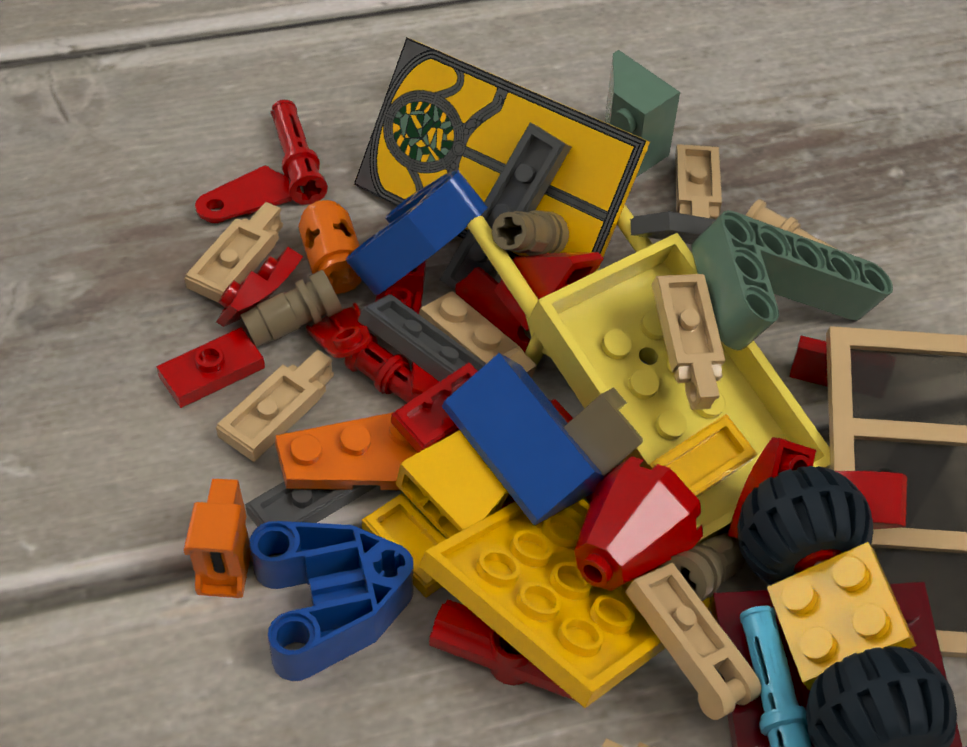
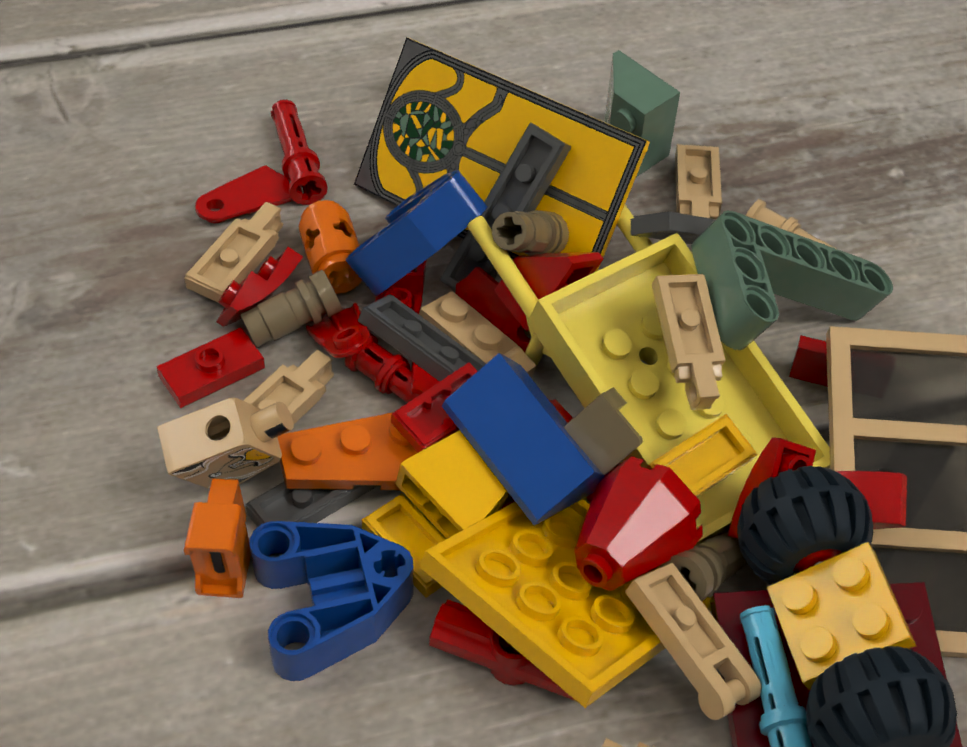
(224, 441): none -> tan torso

